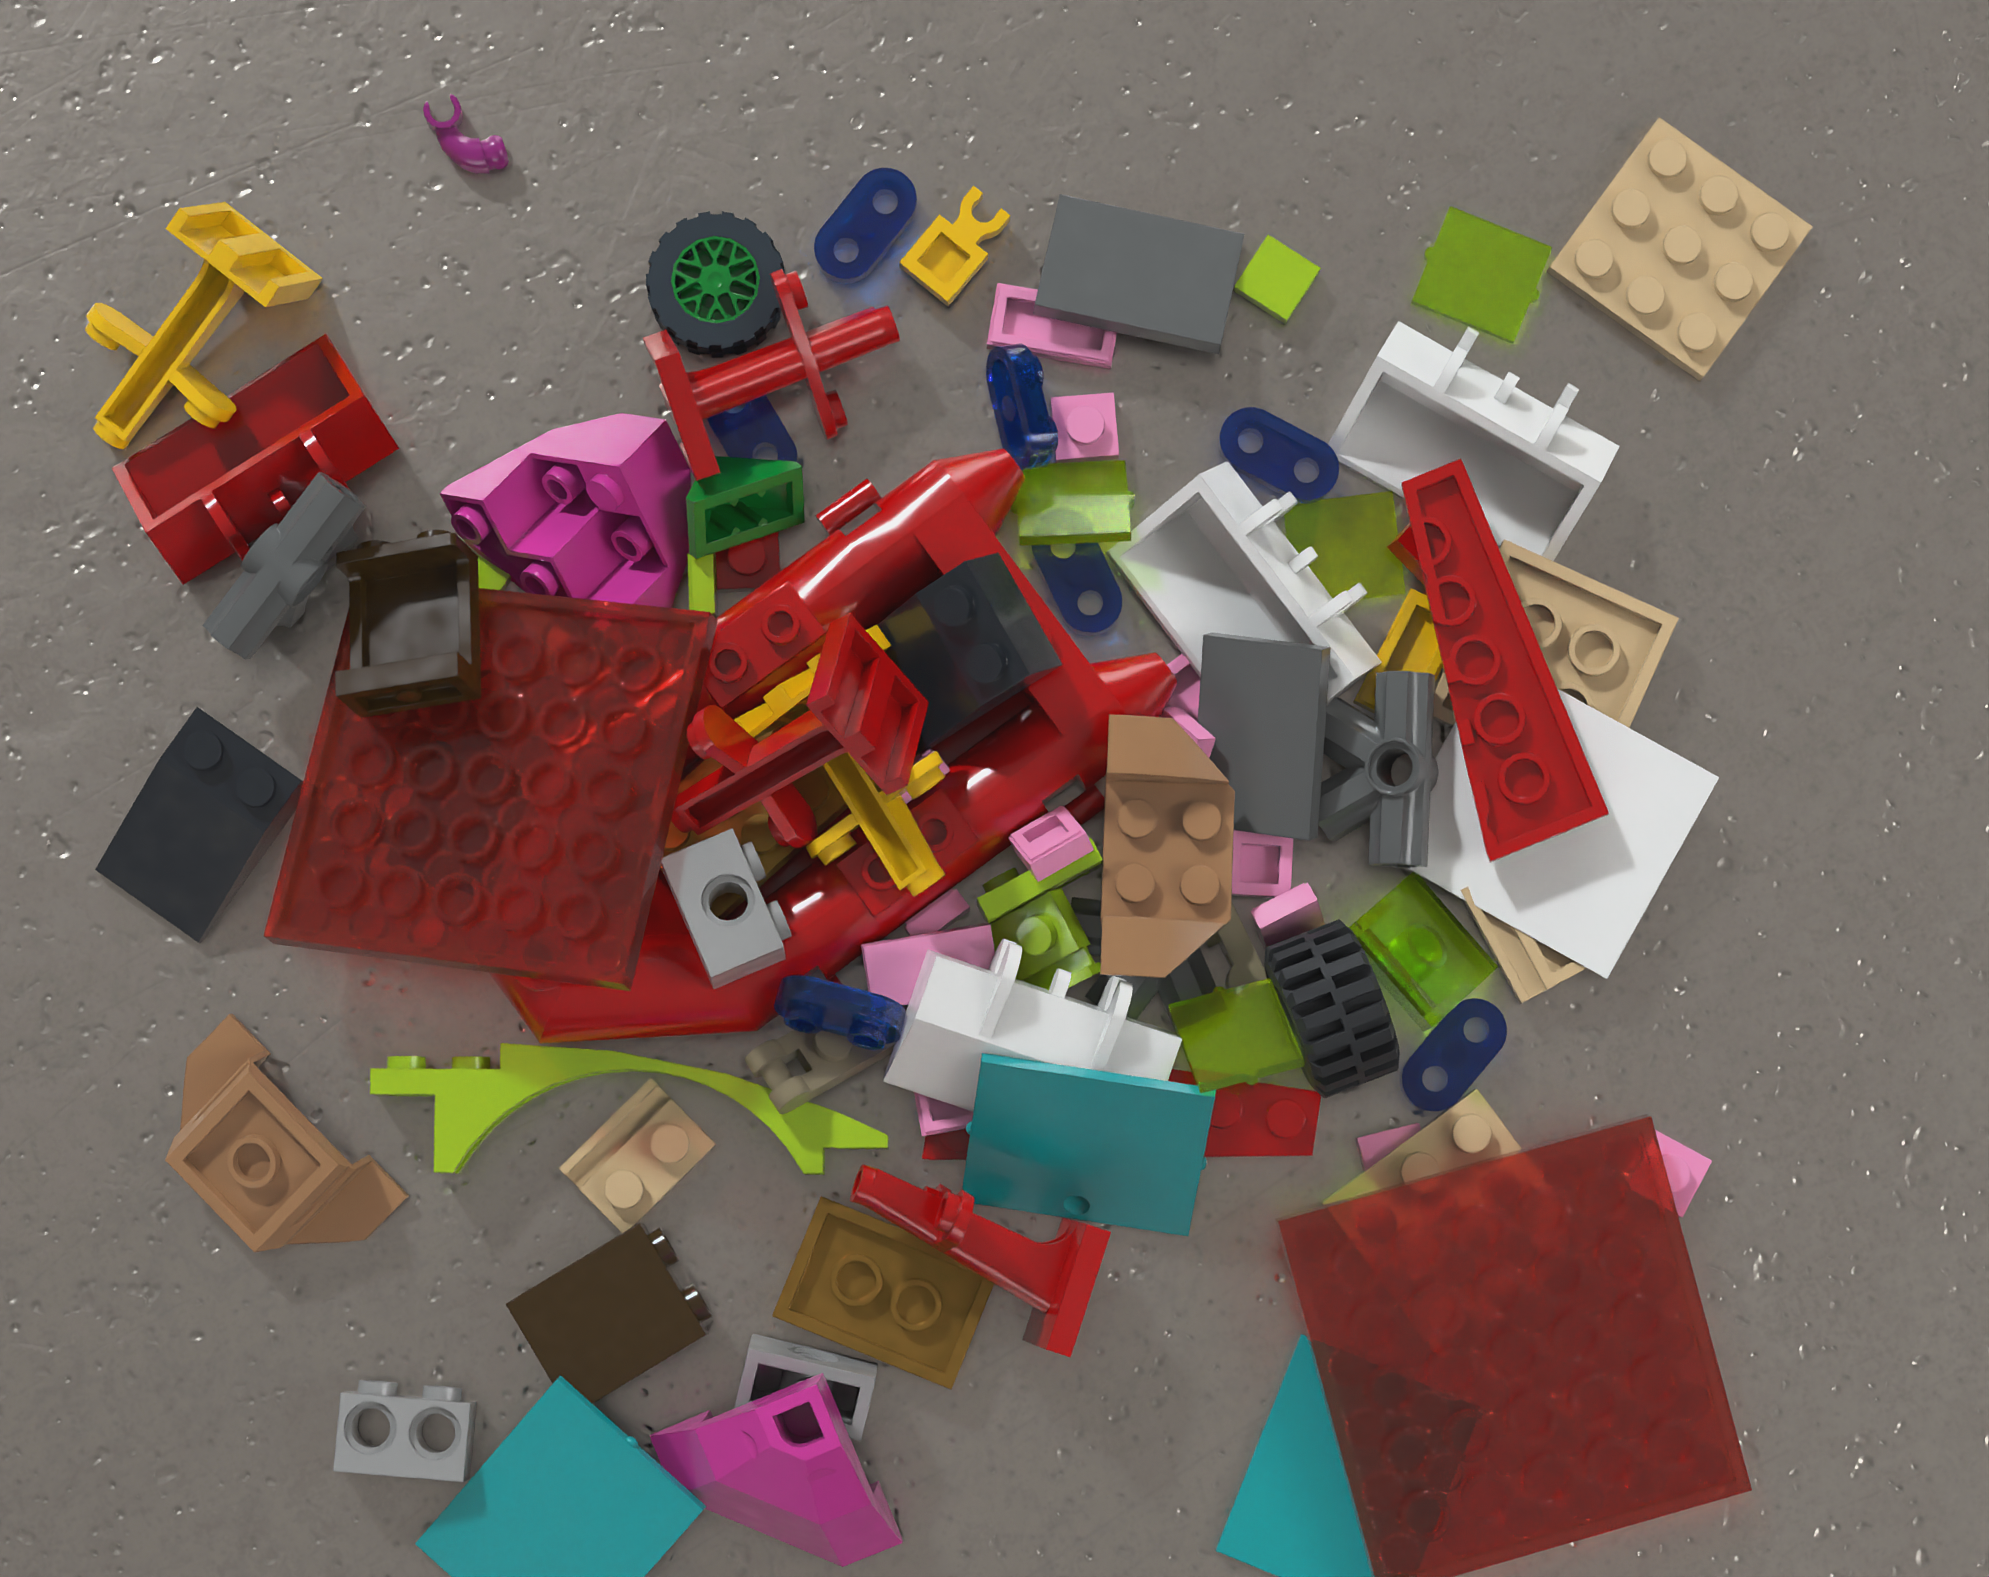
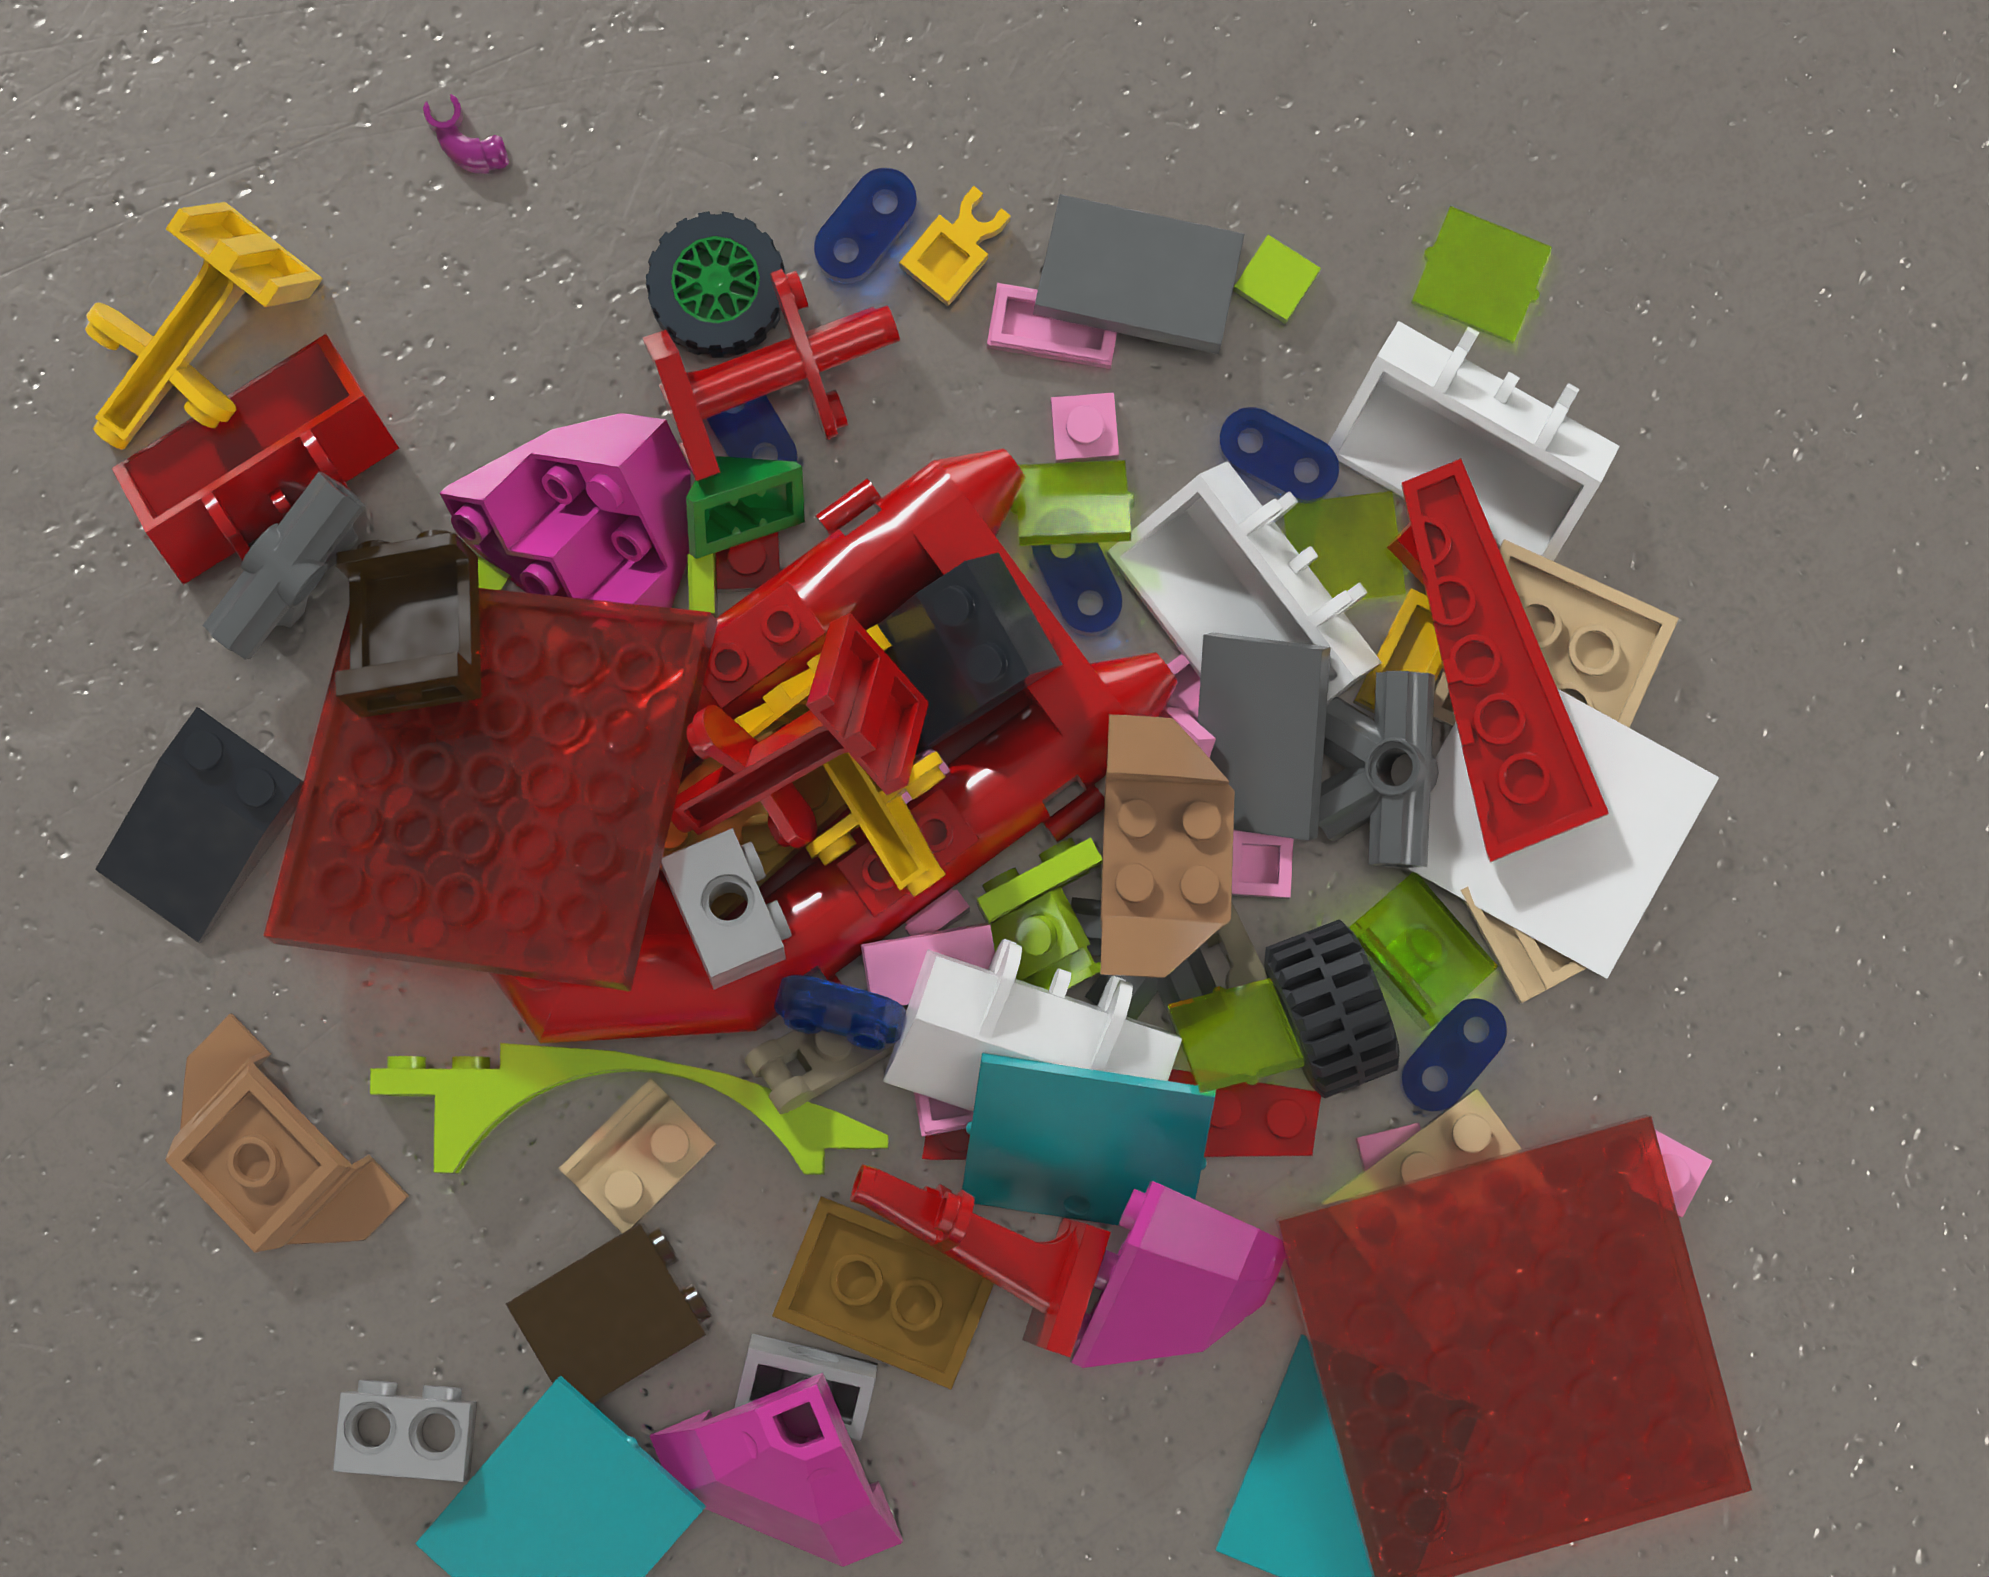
(1020, 405): clear blue plate -> none
(1050, 843): bright pink tile -> none
(1175, 1281): none -> dark pink brick
(1287, 915): bright pink tile -> none
(1679, 249): tan plate -> none

